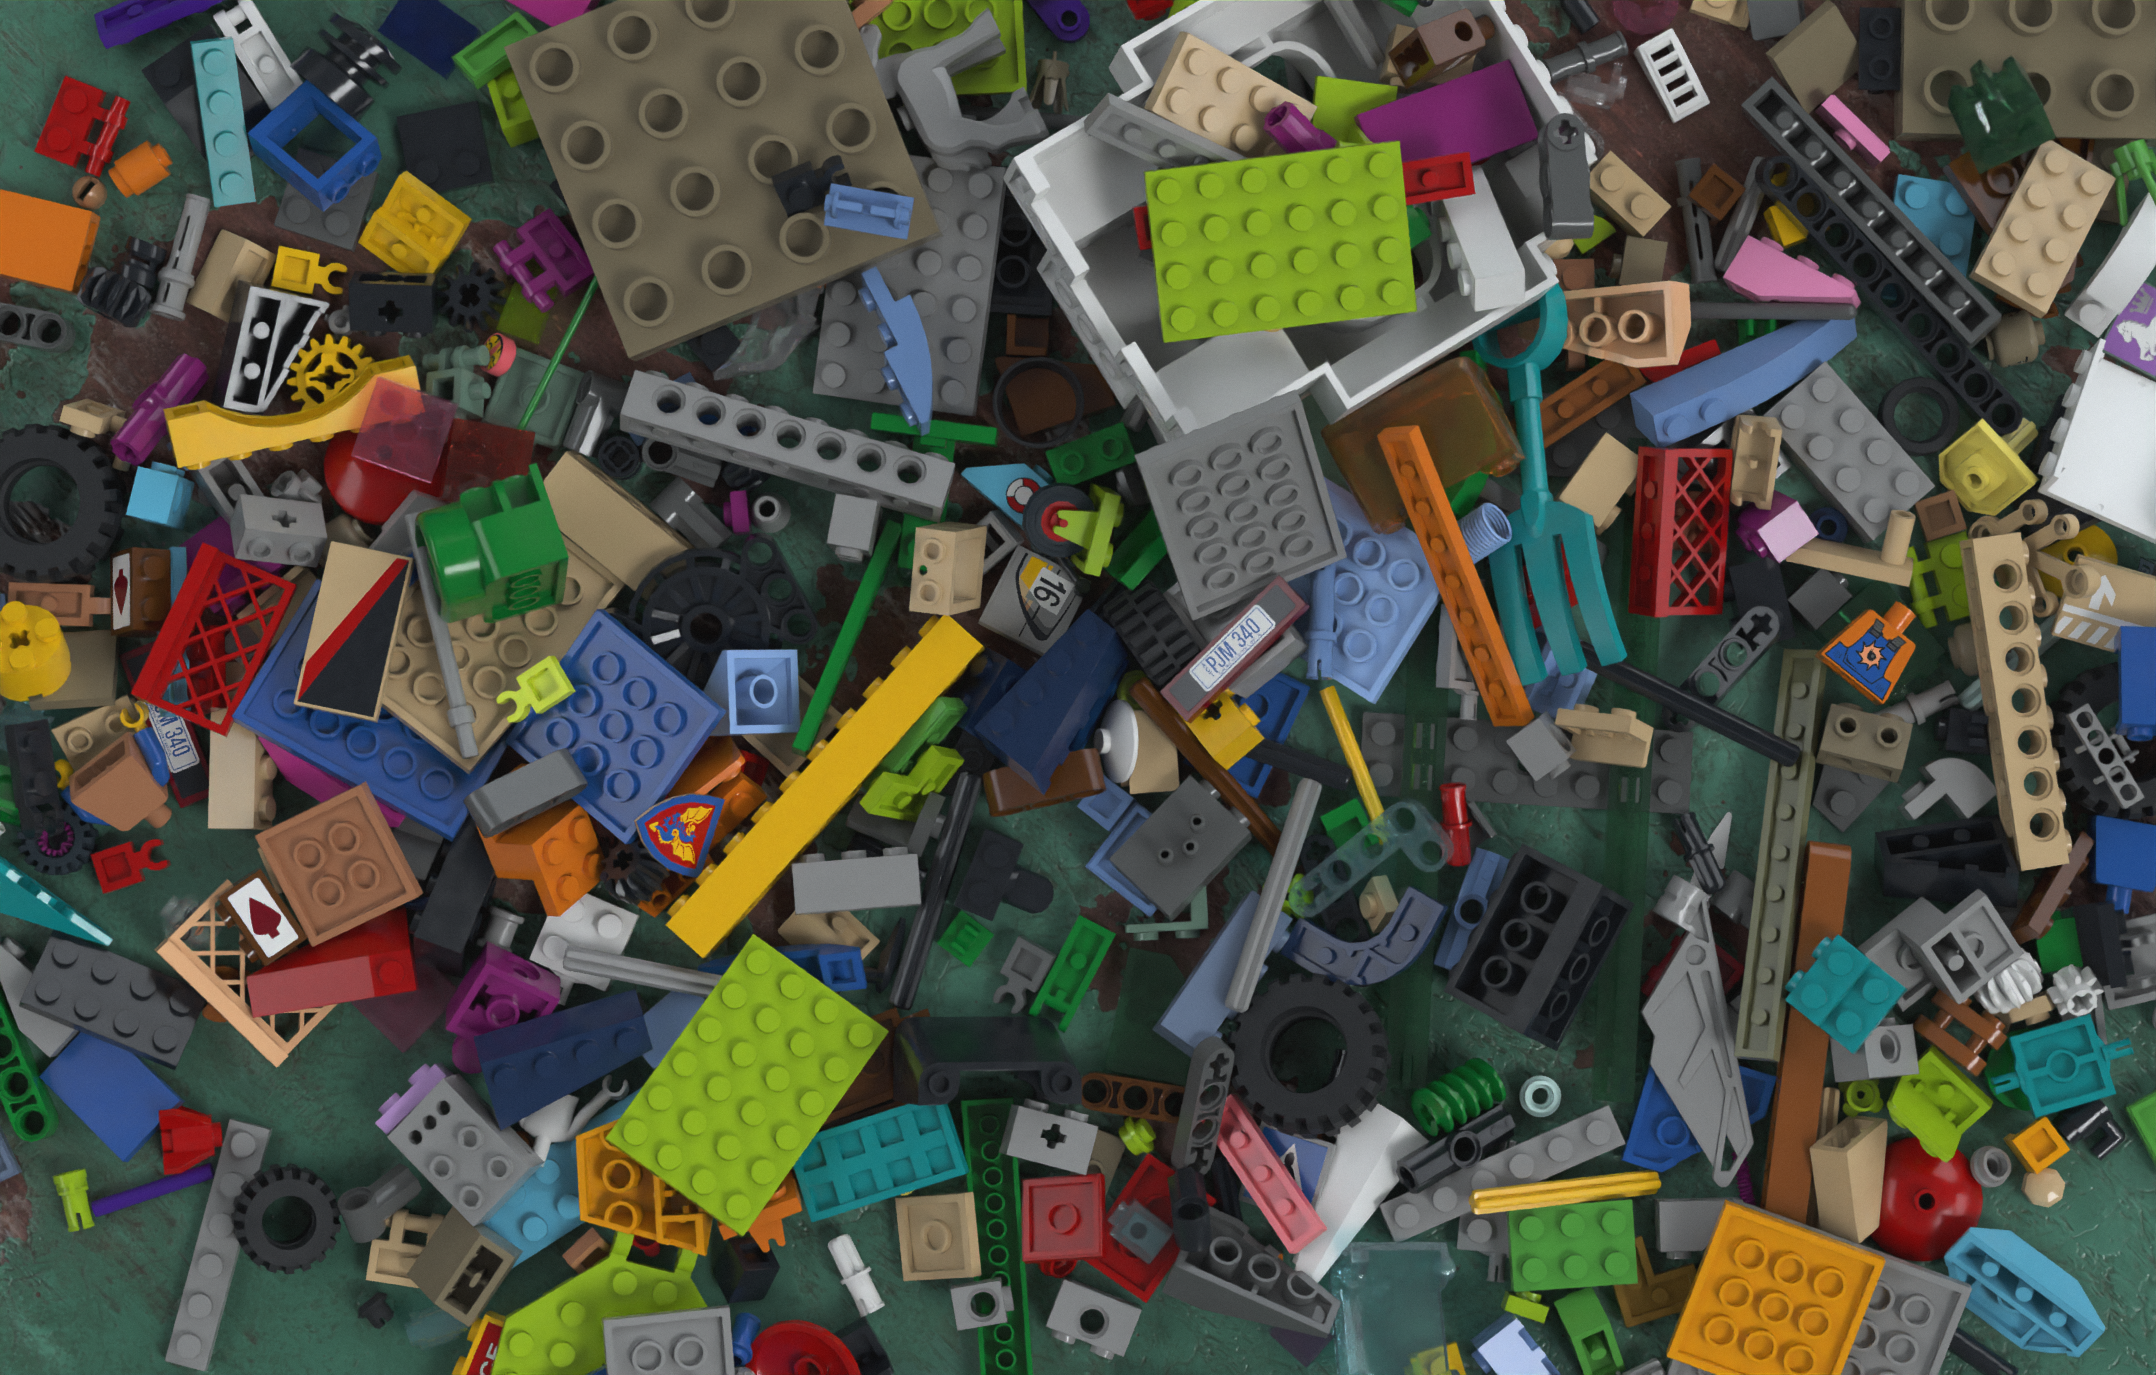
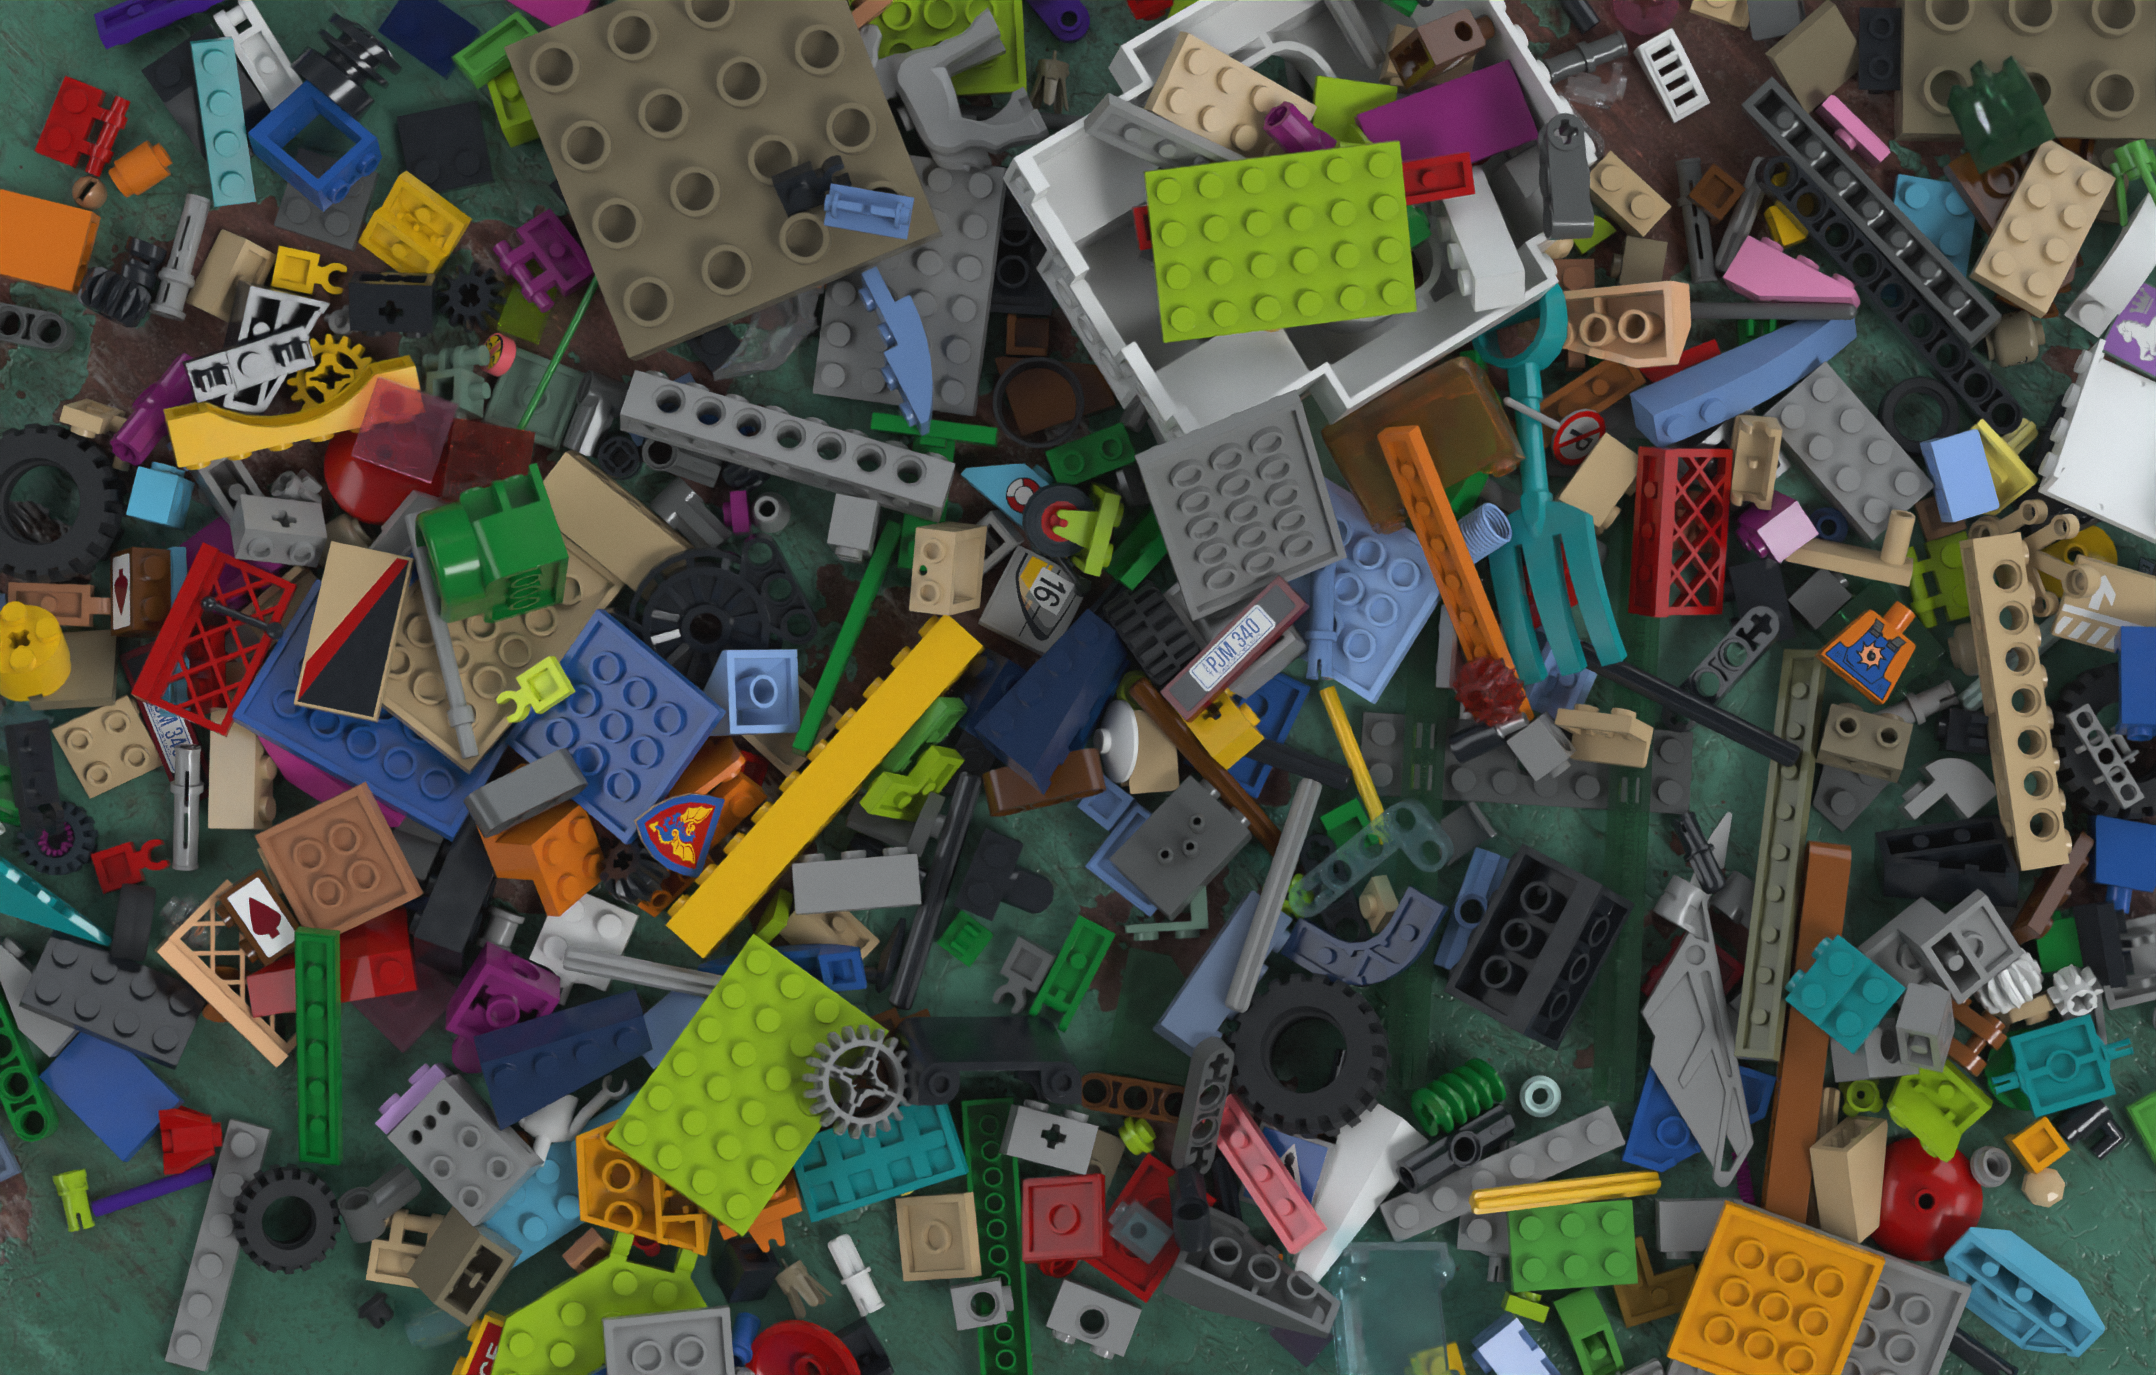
(122, 781): nougat torso -> none
(133, 922): none -> black tyre
(186, 759): none -> light grey pin
(248, 363): none -> plate
(273, 629): none -> black hinge
(318, 1045): none -> green tile
(775, 916): none -> lime tile
(797, 1279): none -> dark tan piece
(850, 1099): none -> light grey gear
(1456, 821): red axle -> none
(1482, 739): none -> black piece
(1489, 690): none -> clear red gear
(1572, 436): none -> piece
(1925, 1026): none -> light grey brick
(1960, 476): none -> light blue panel

